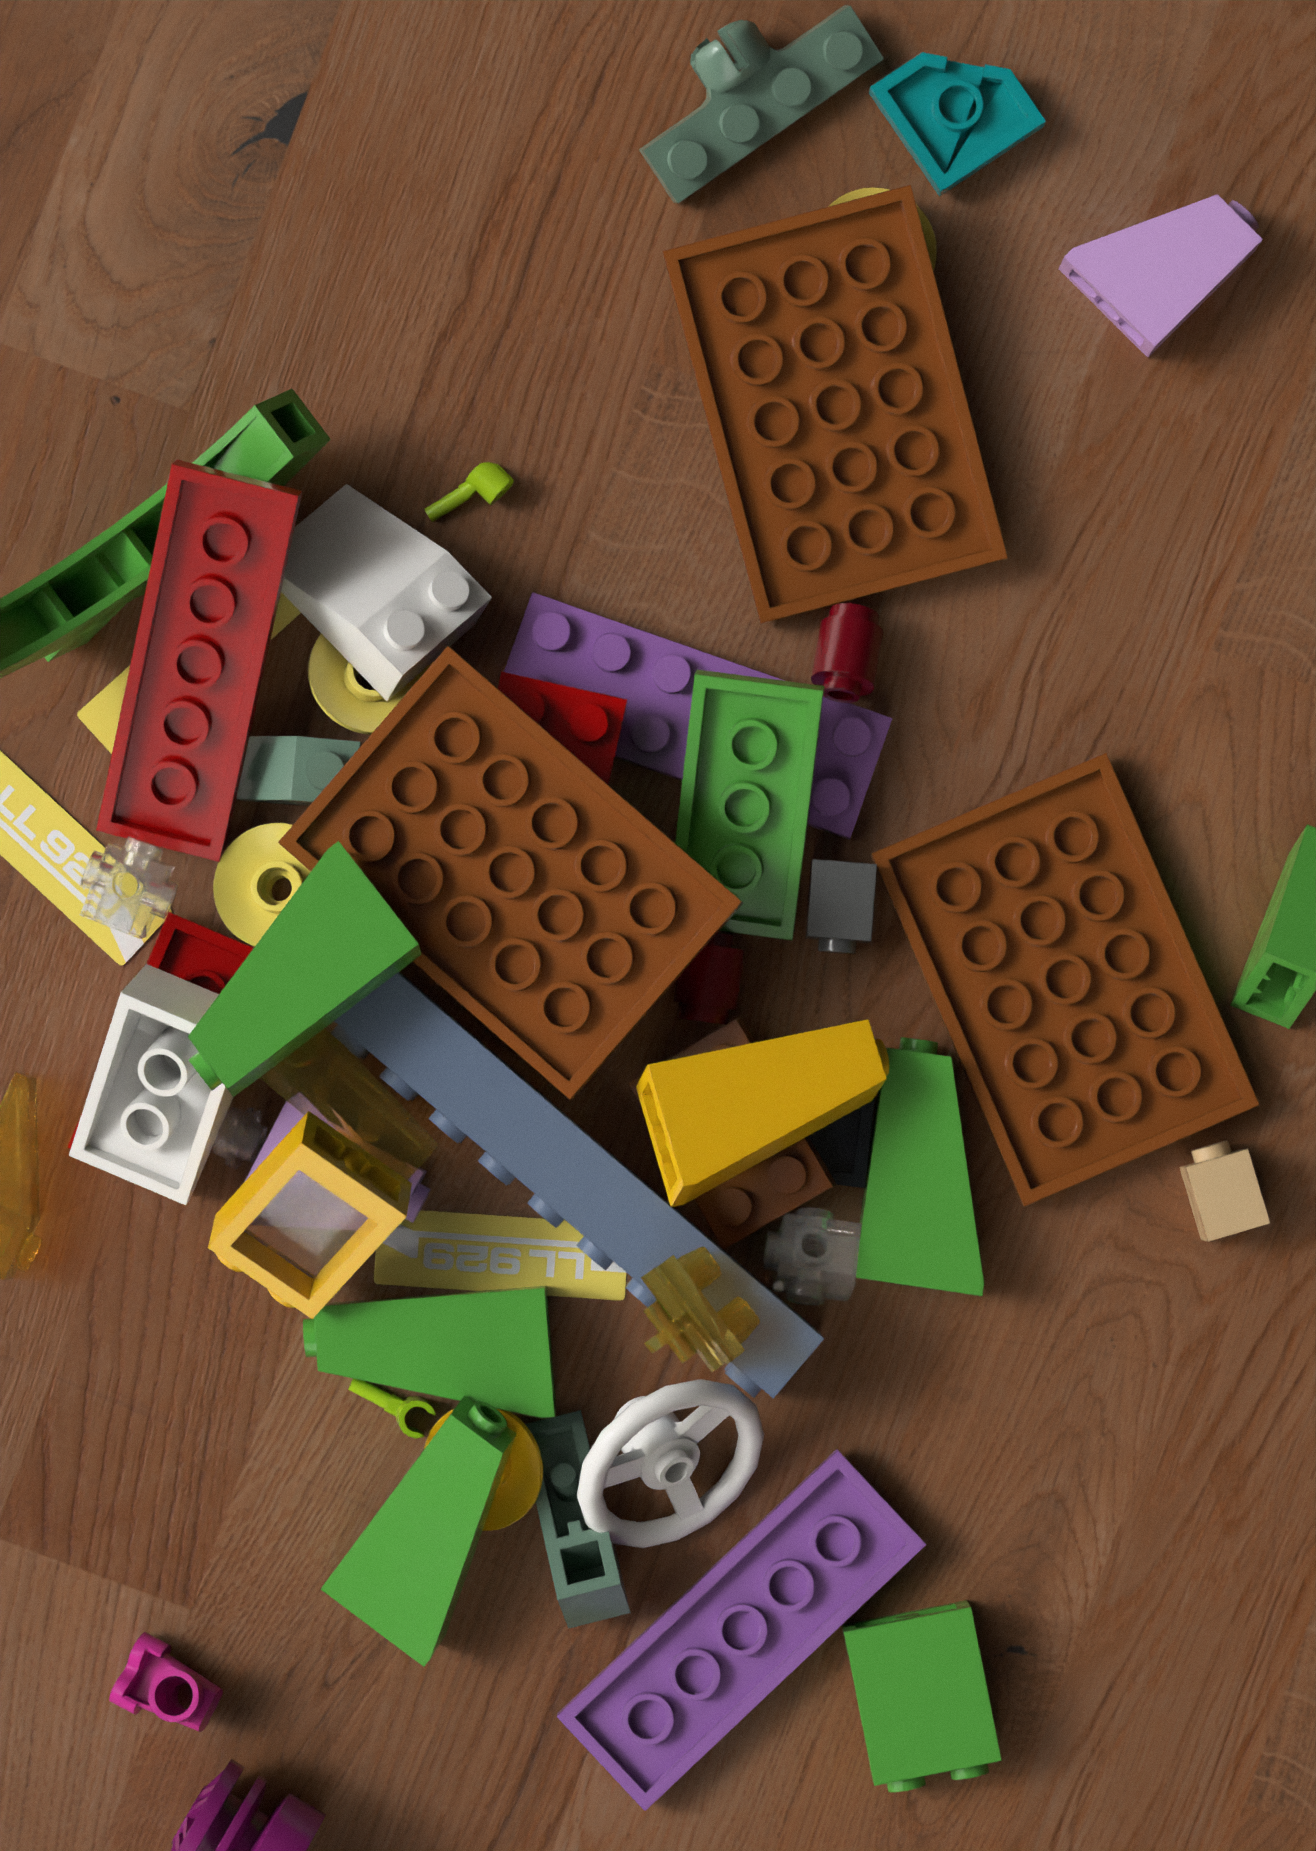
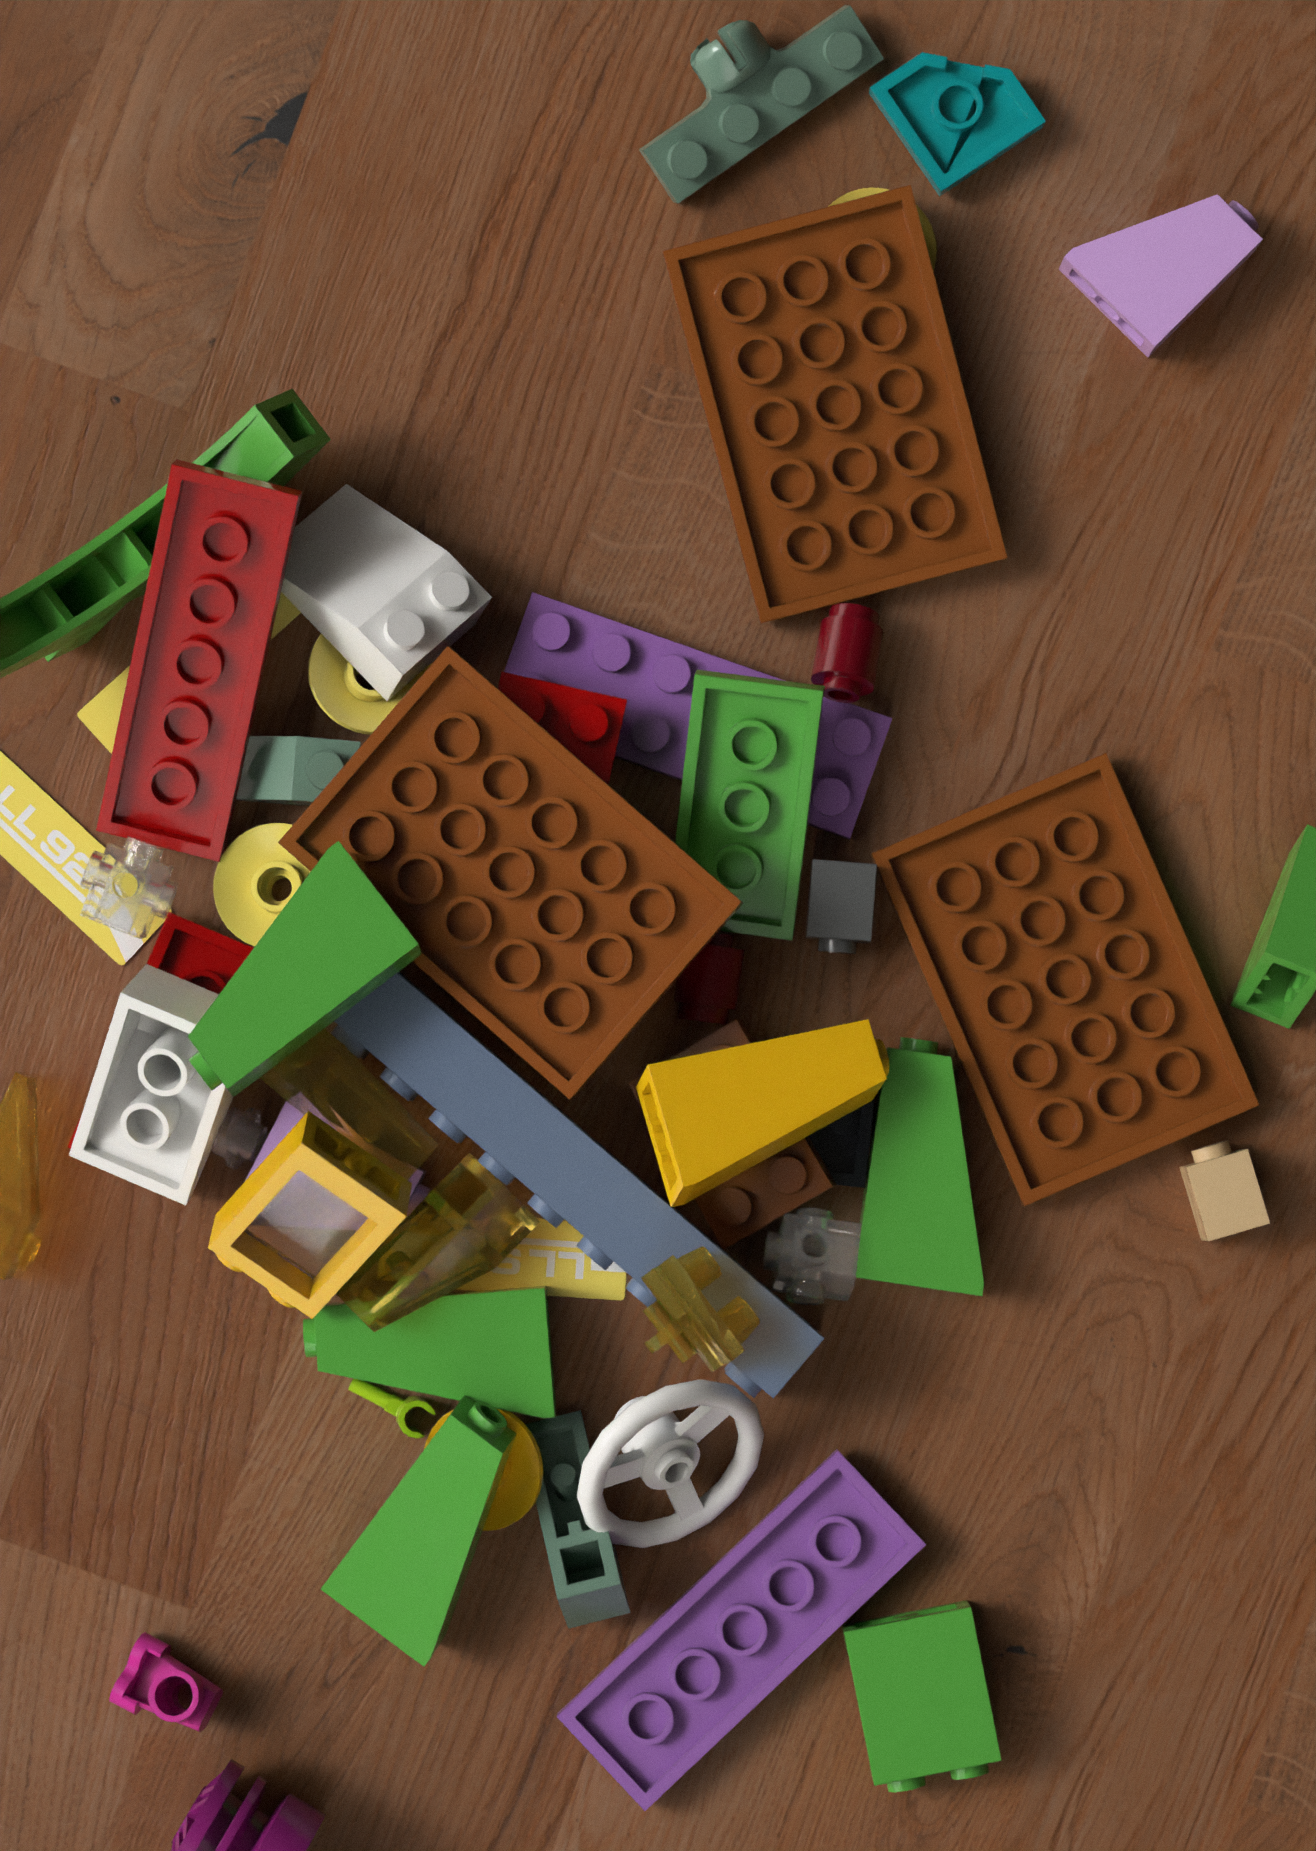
(443, 1244): none -> clear yellow slope
(486, 479): lime hand -> none

